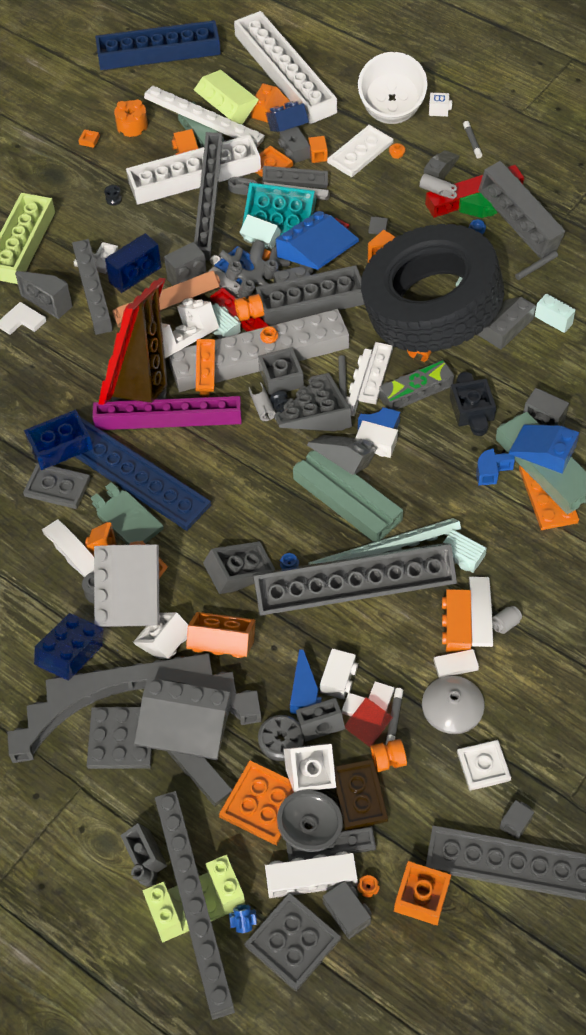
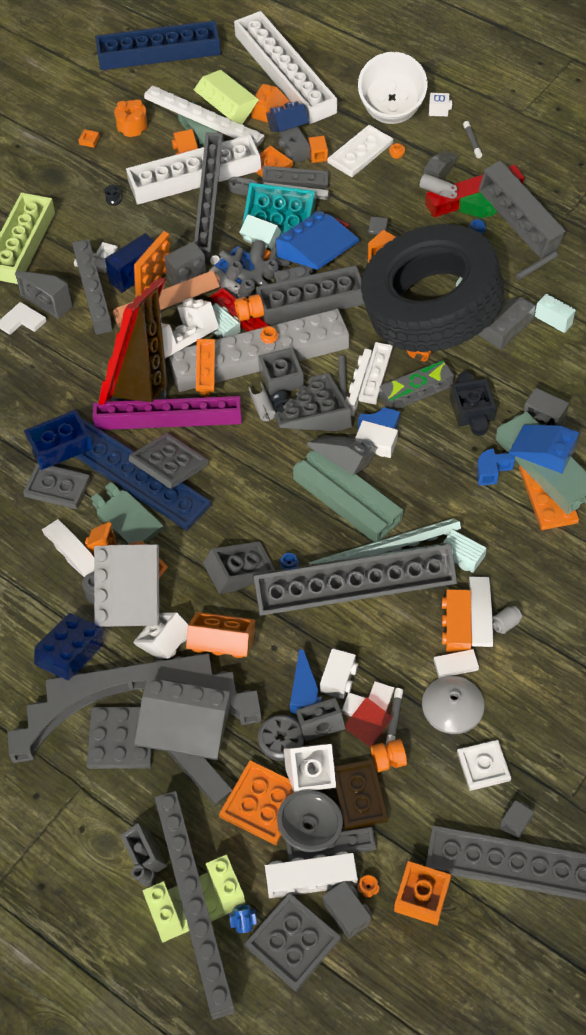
(152, 263): none -> orange plate
(168, 460): none -> dark grey plate

